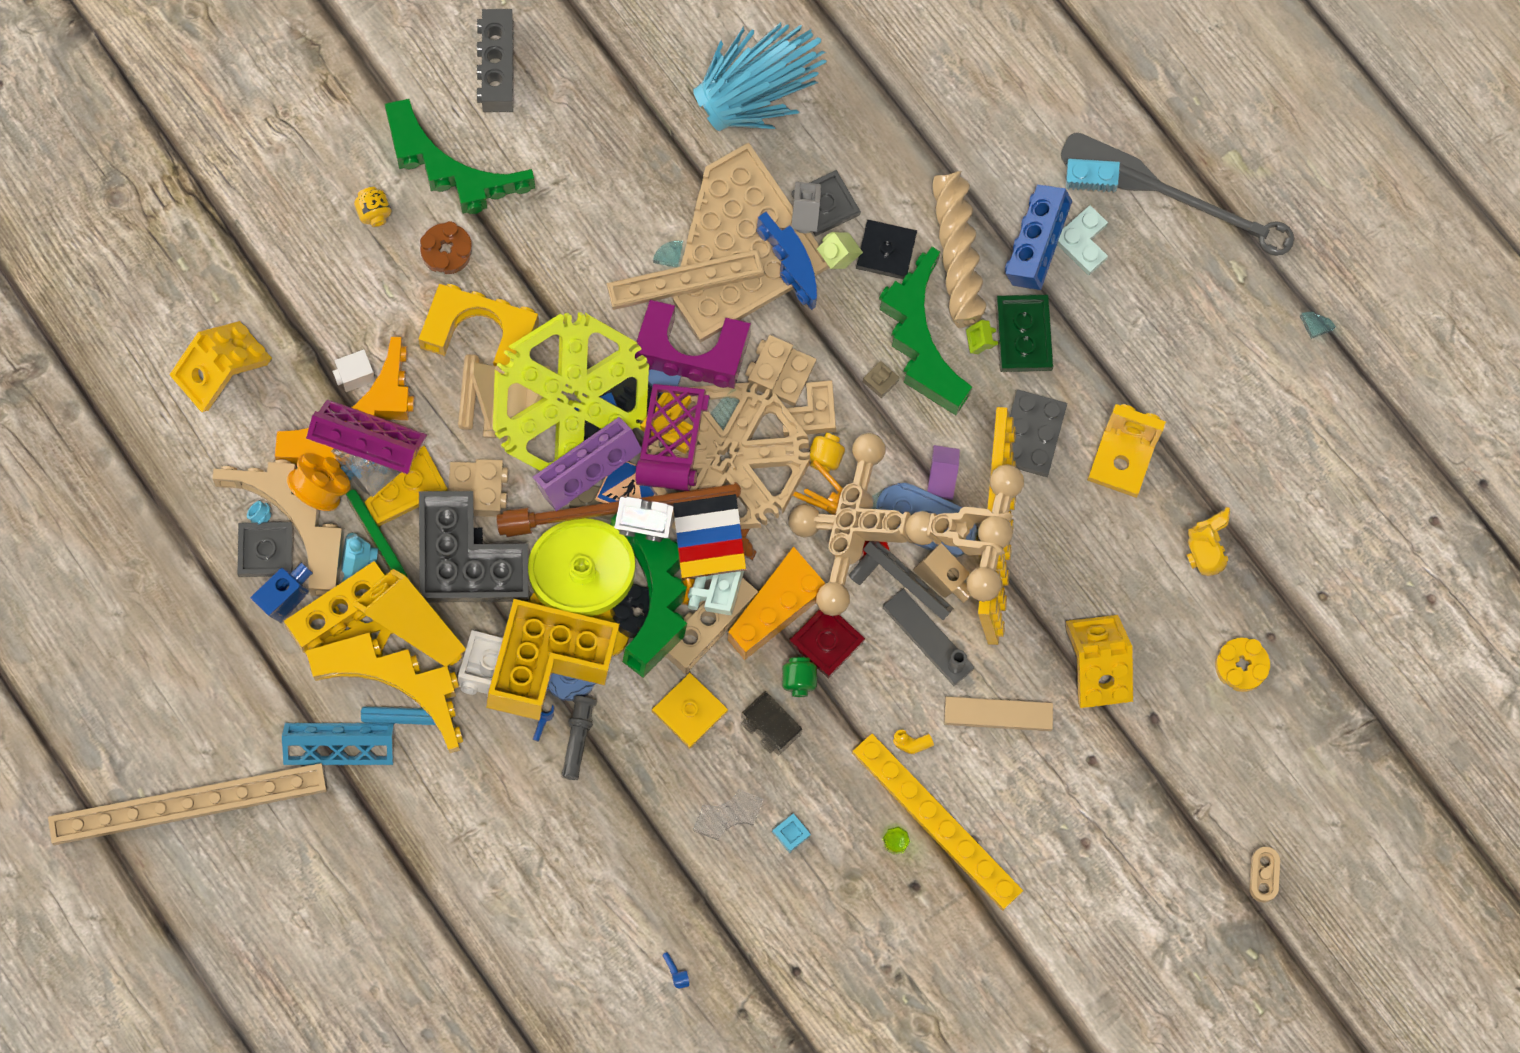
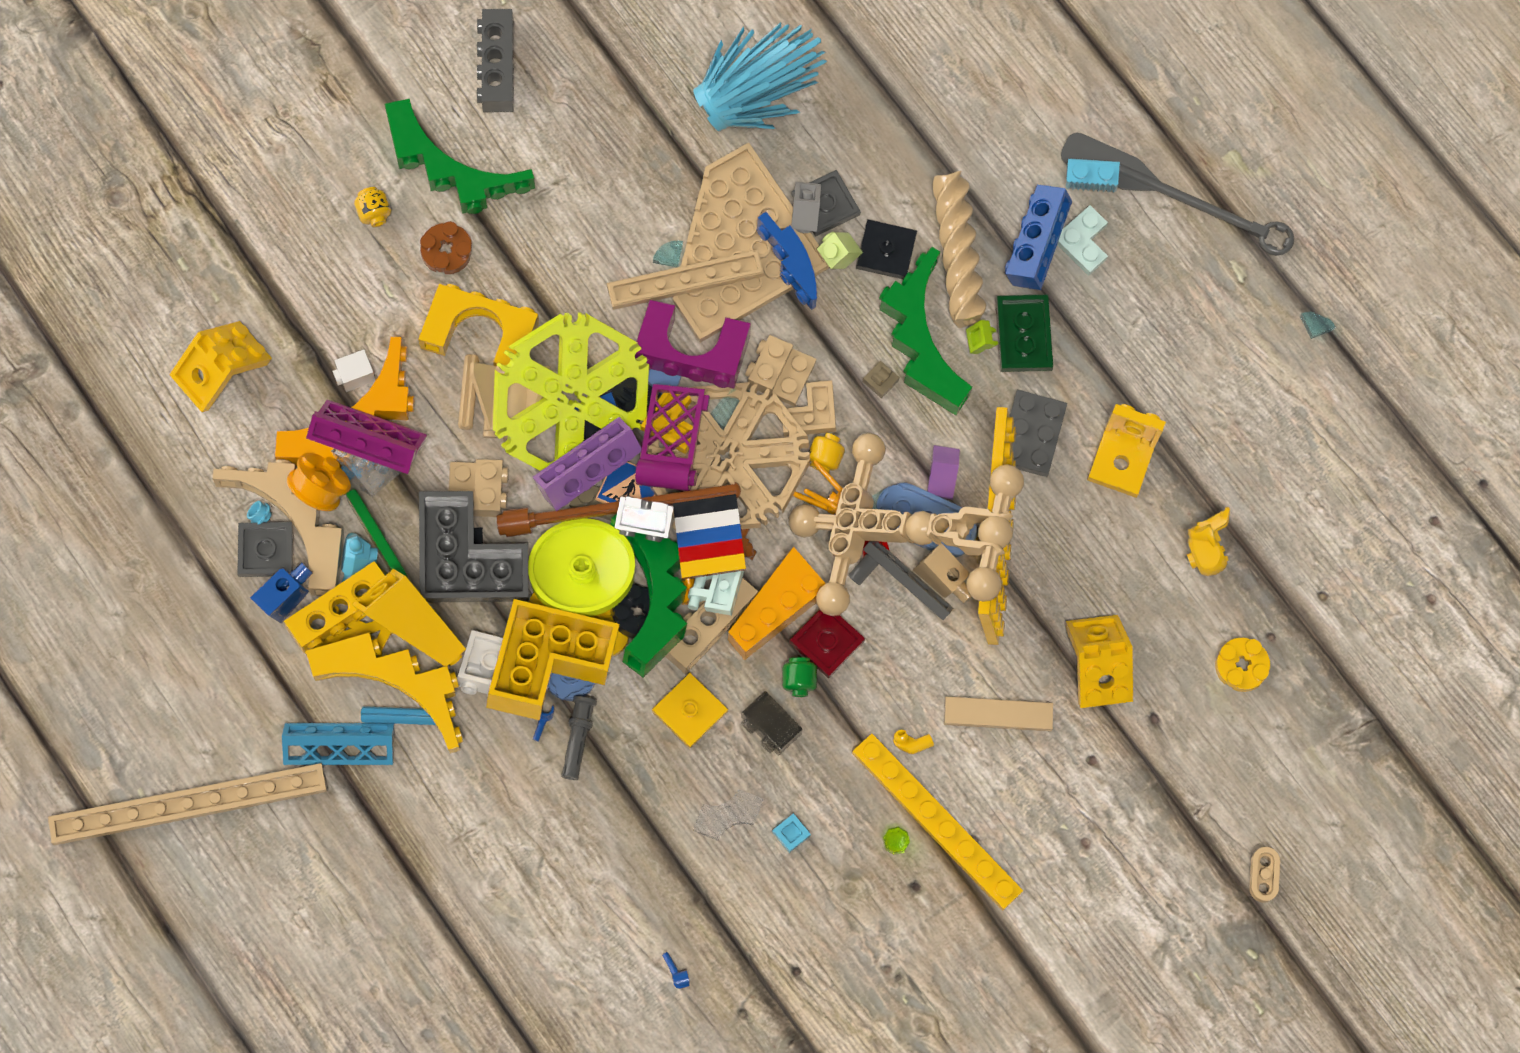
(402, 492): yellow wing -> none
(928, 637): dark grey piece -> none

